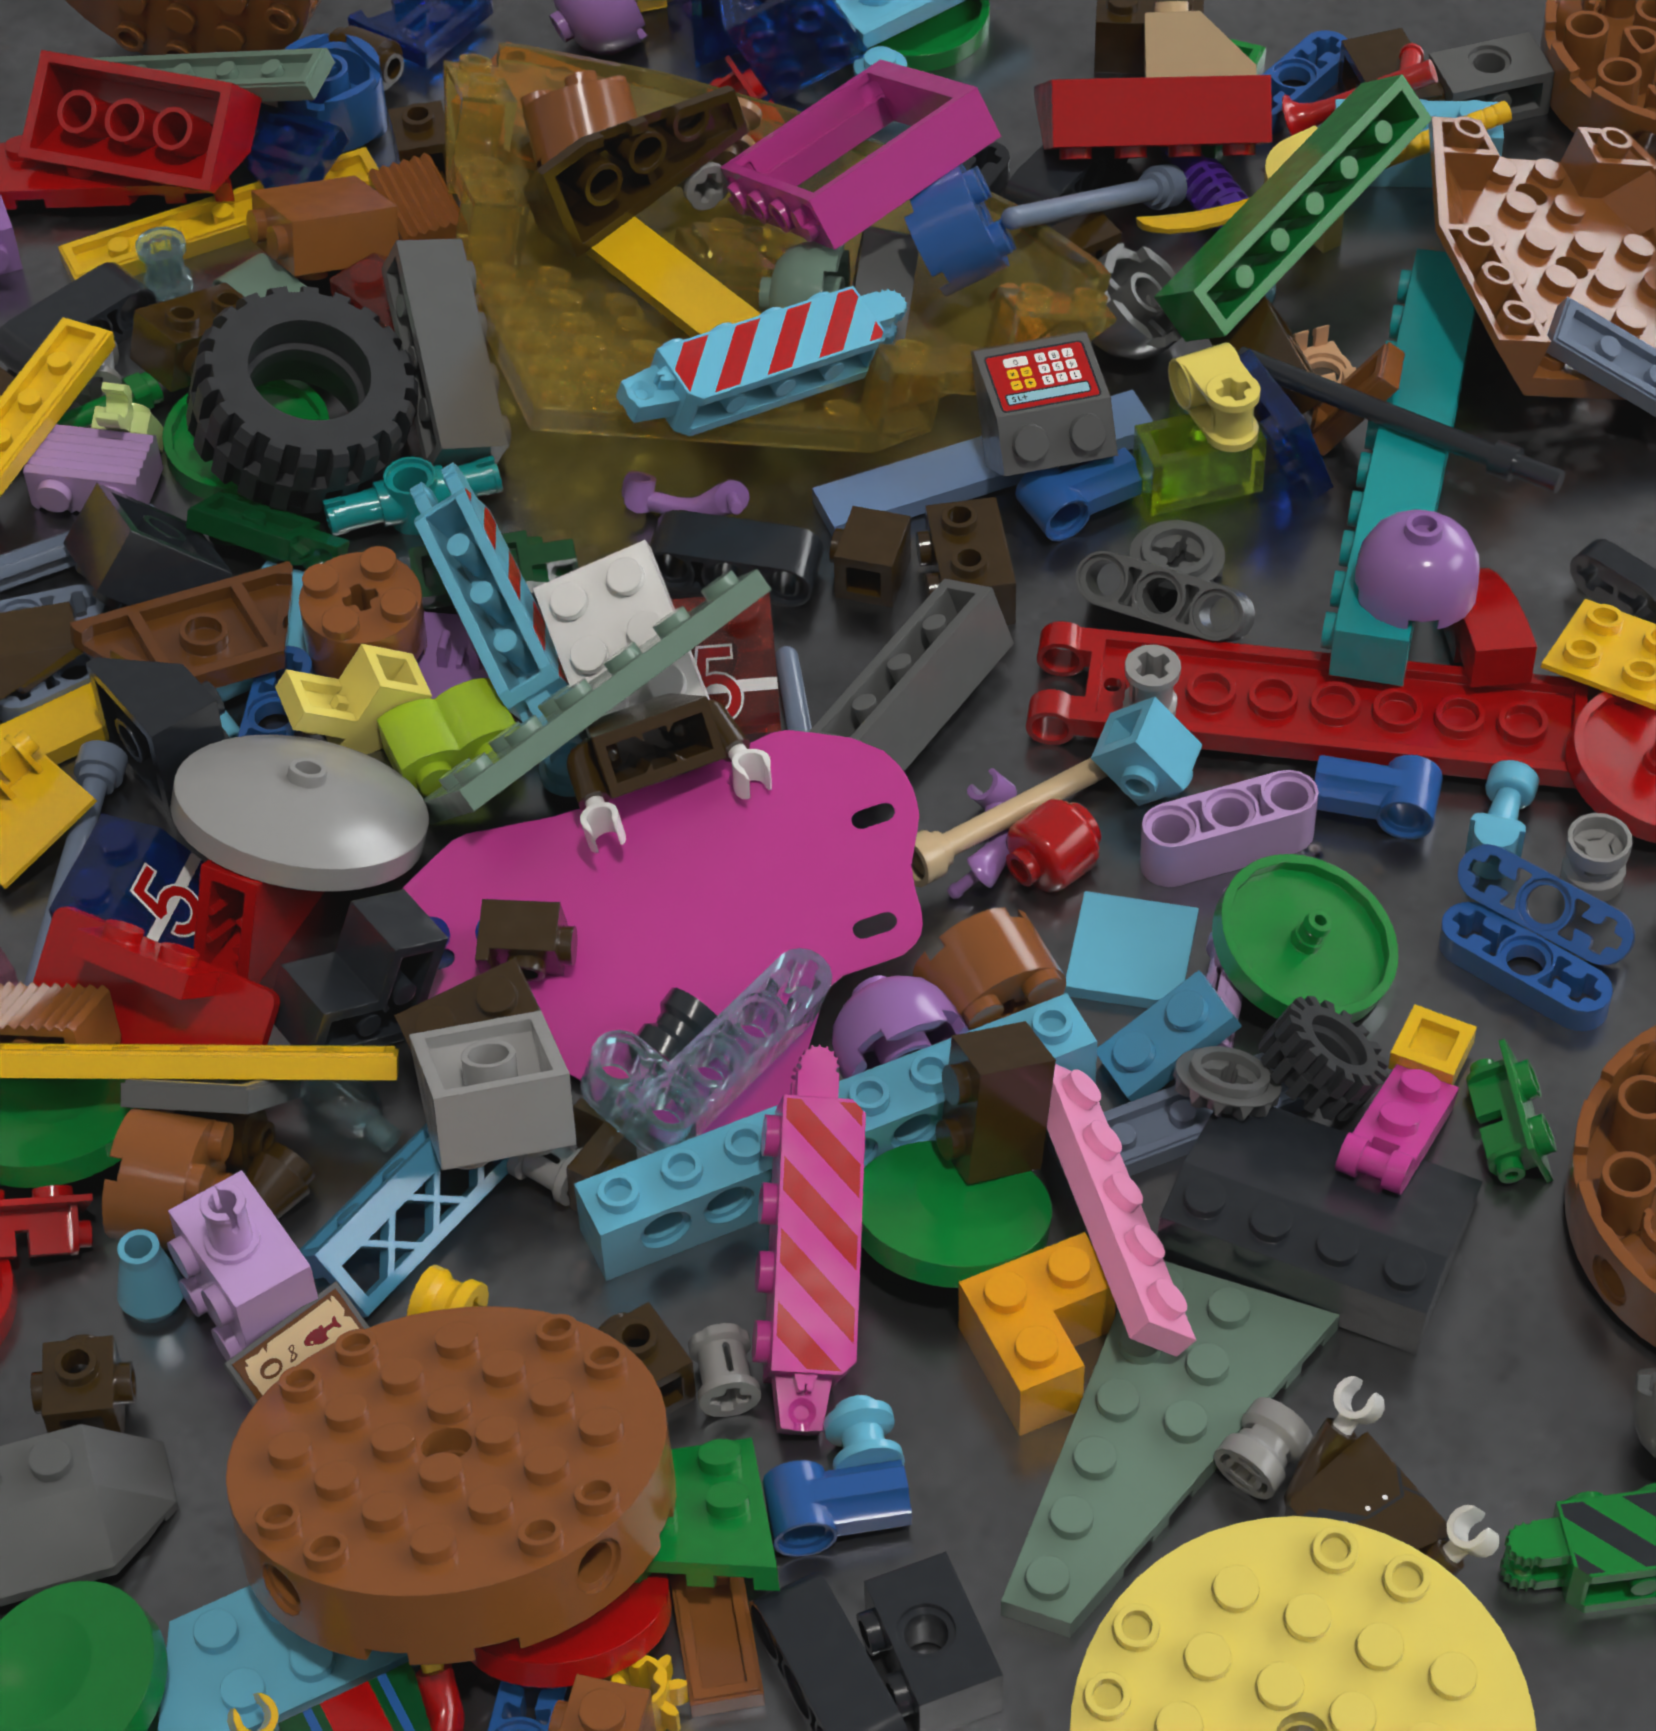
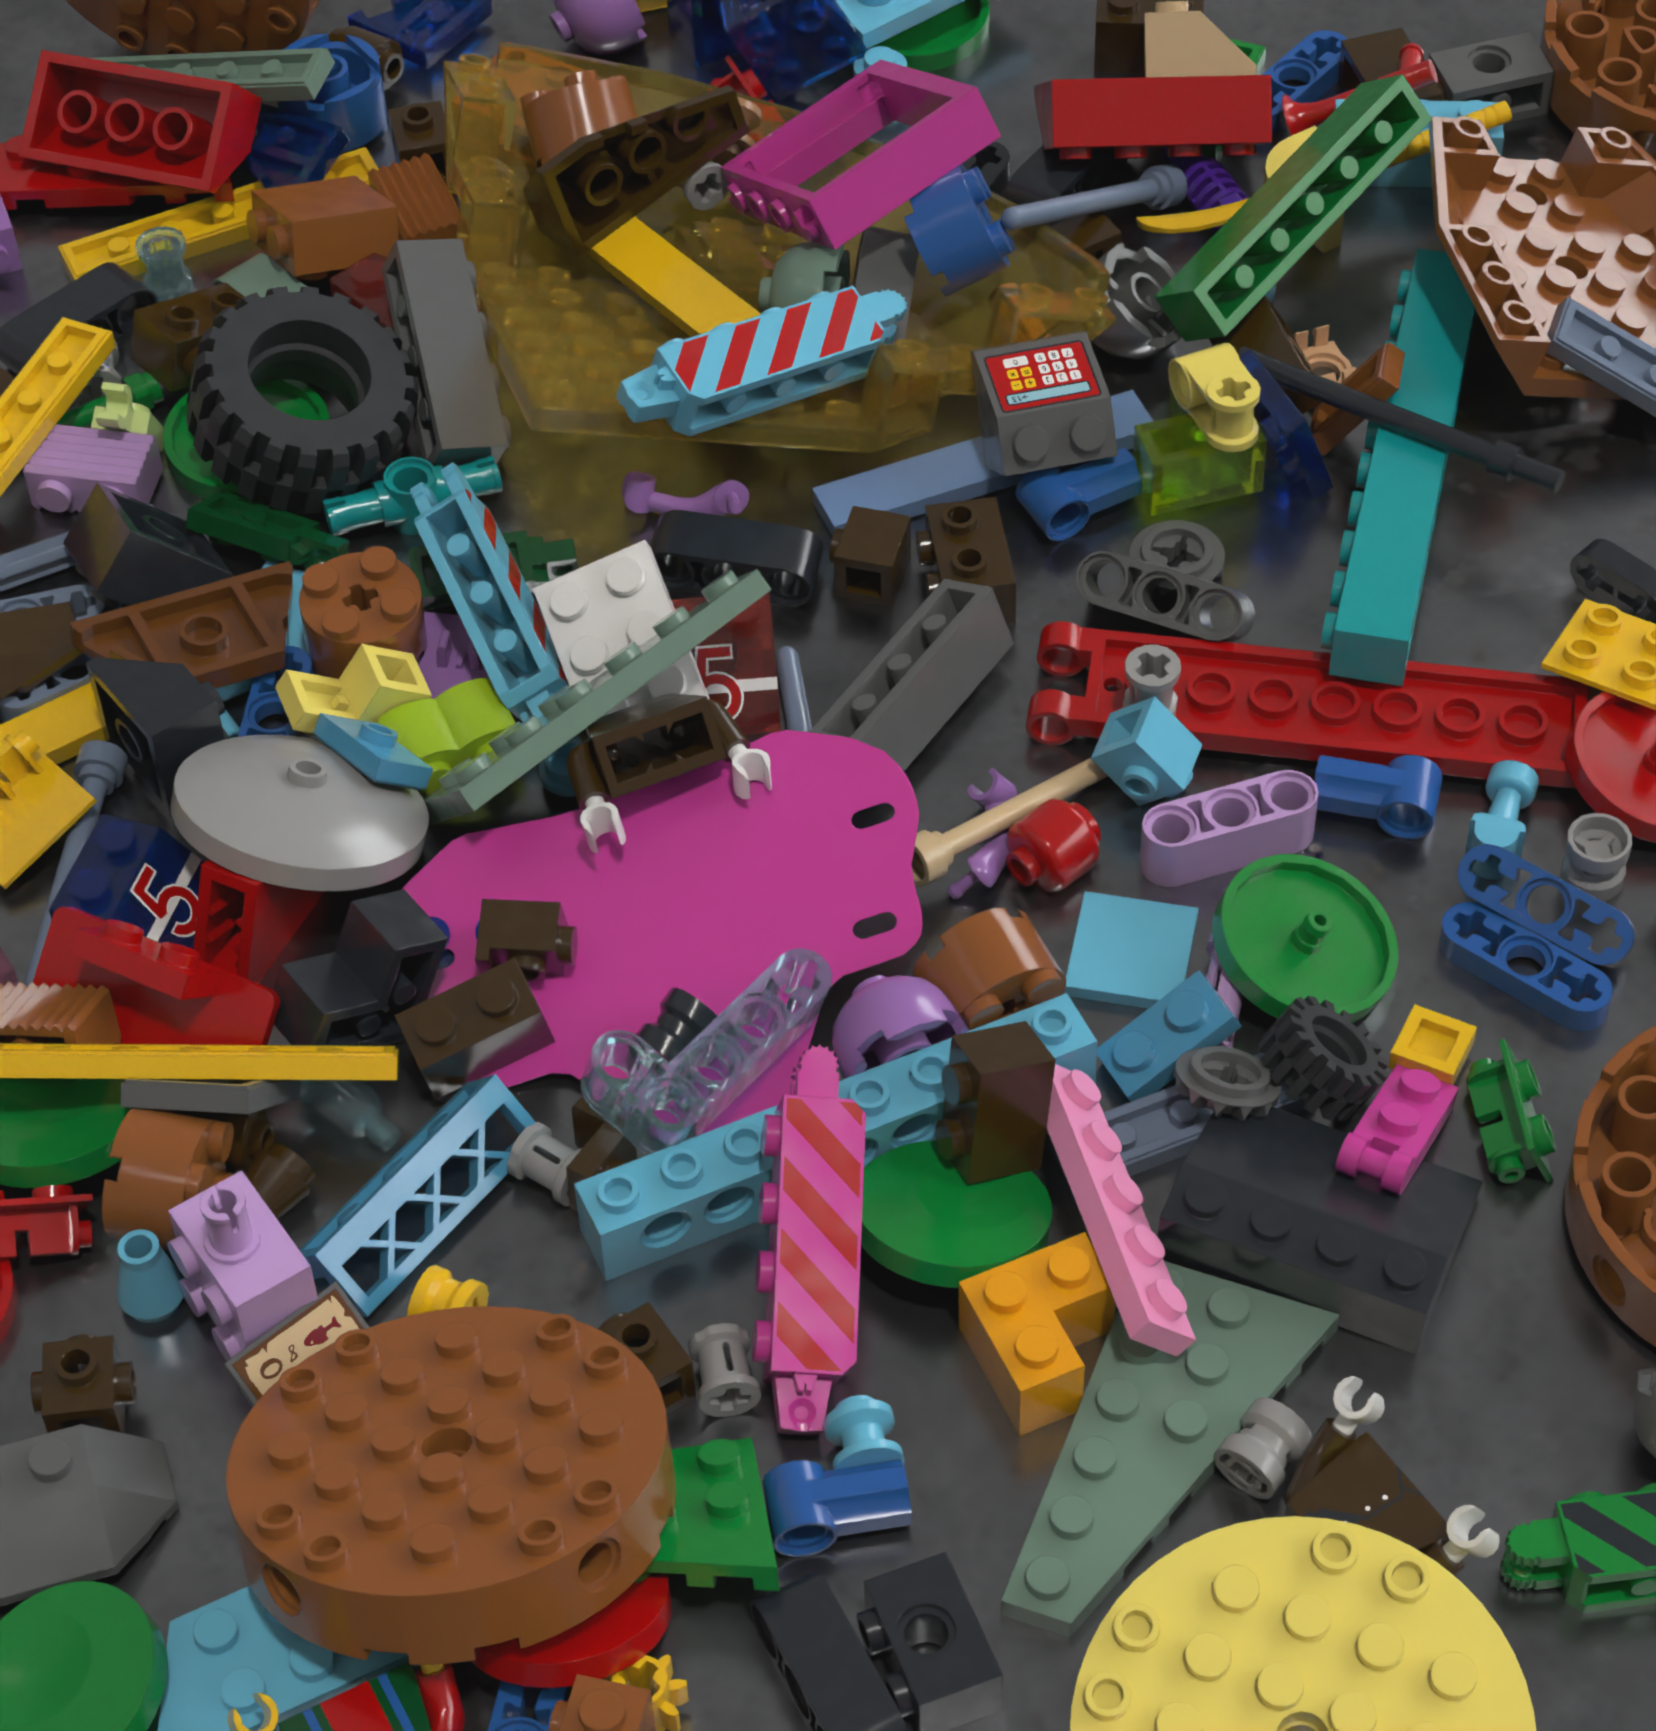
(373, 751): none -> dark azure plate
(493, 1090): light grey slope -> none
(717, 1645): dark orange tile -> none
(1417, 569): medium lavender cylinder -> none
(1494, 636): red slope -> none

